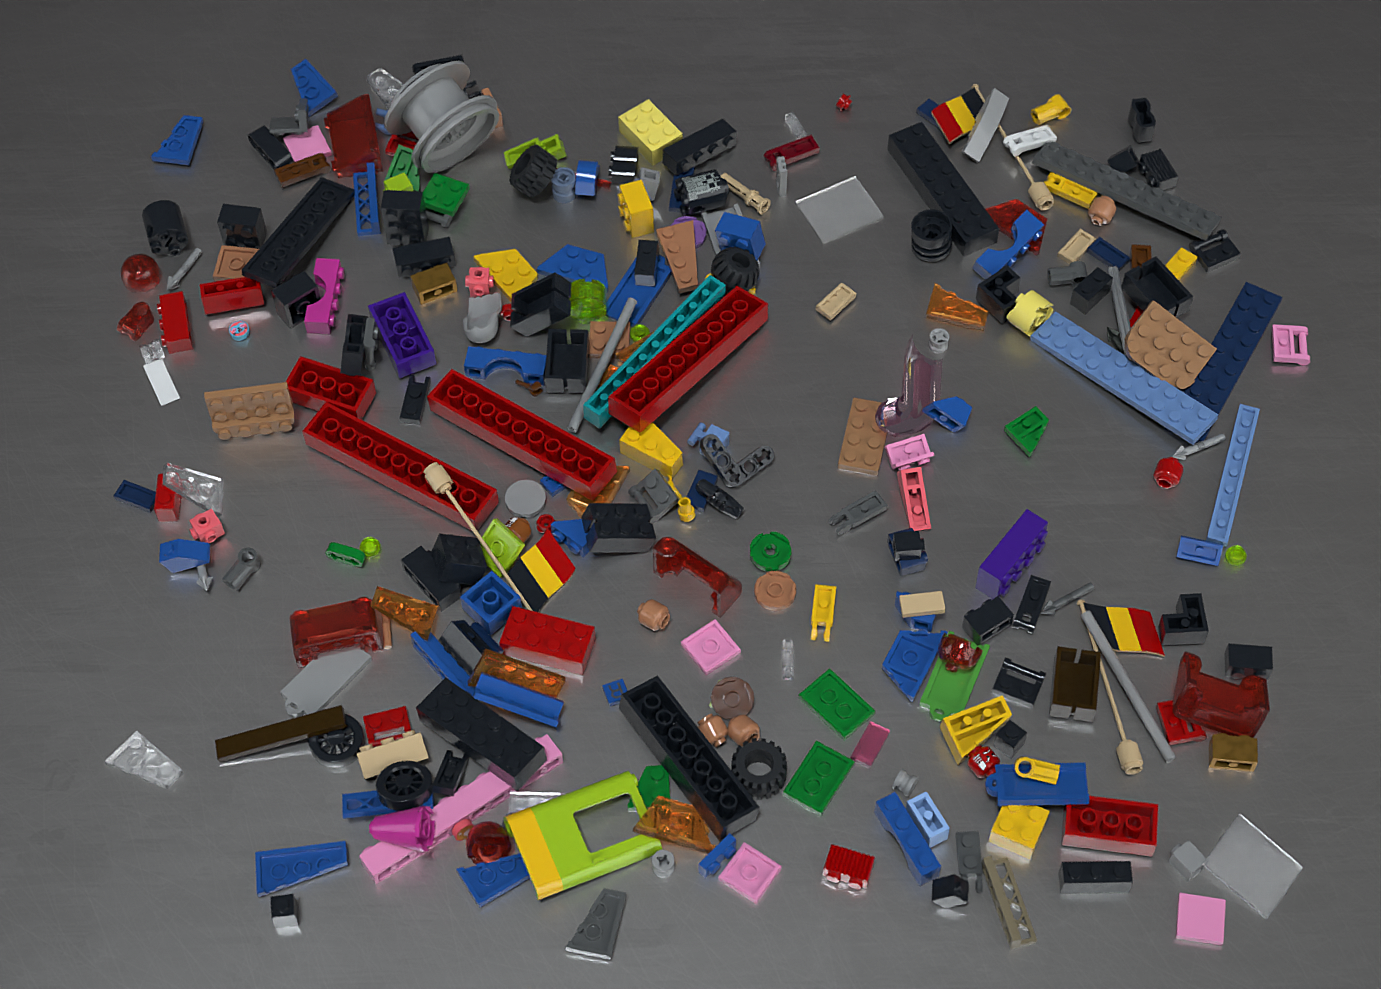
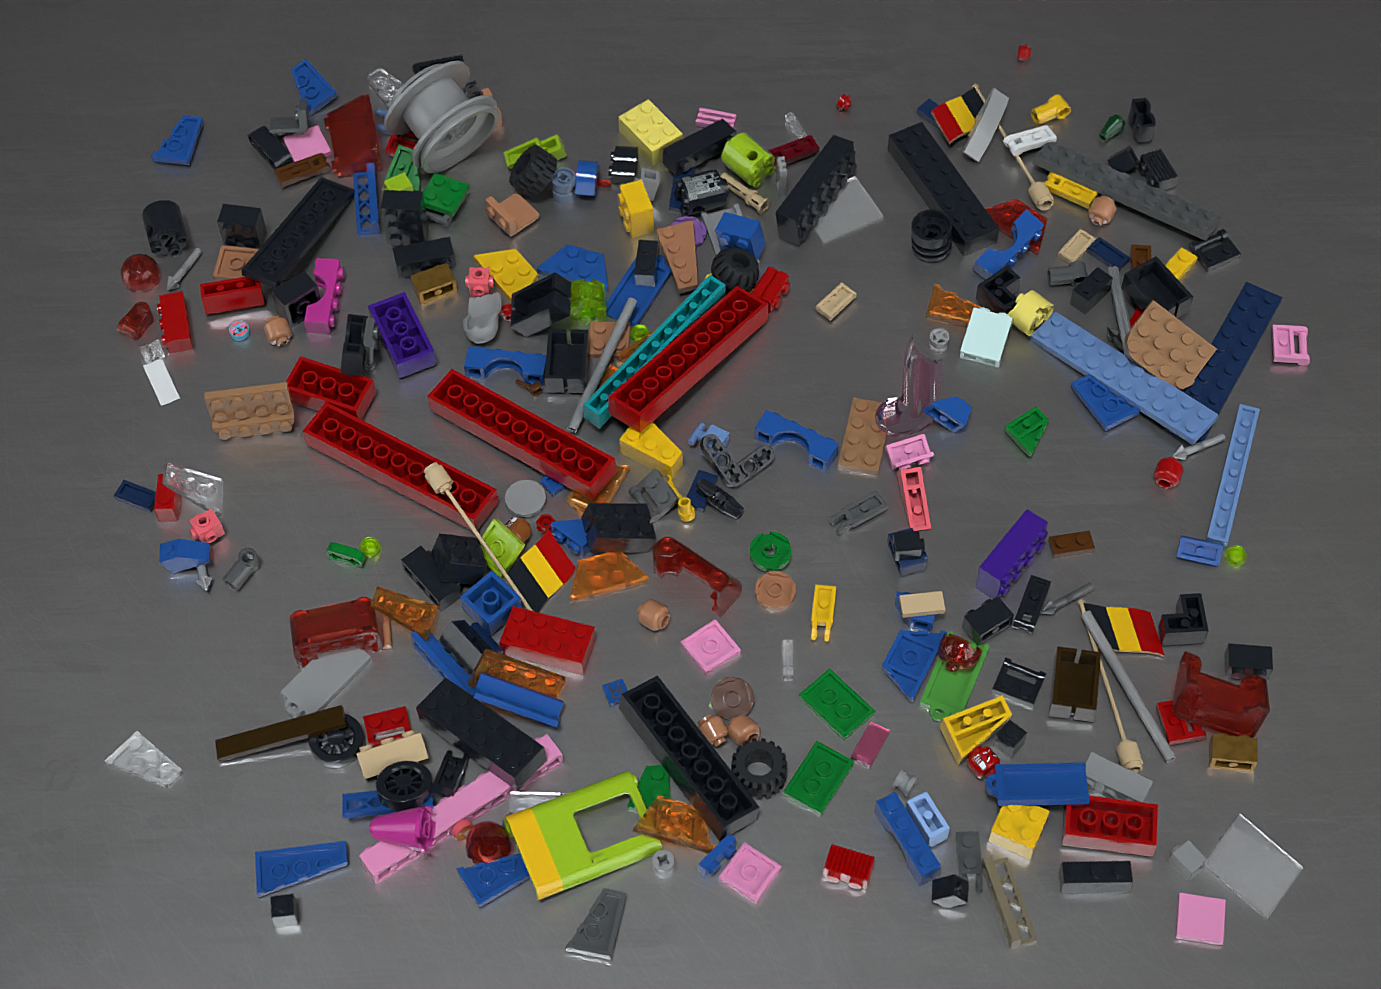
(277, 330): none -> nougat head
(414, 401): black hinge -> none
(511, 214): none -> nougat bracket
(604, 576): none -> clear orange wing
(714, 116): none -> bright pink tile
(748, 159): none -> lime cylinder
(771, 287): none -> red brick
(775, 429): none -> blue arch
(816, 190): none -> black brick
(986, 337): none -> light aqua panel
(1023, 52): none -> red plate
(1039, 770): yellow piece -> none
(1071, 544): none -> reddish brown plate
(1102, 404): none -> blue wing
(1112, 127): none -> dark green cone
(1114, 780): none -> light grey brick

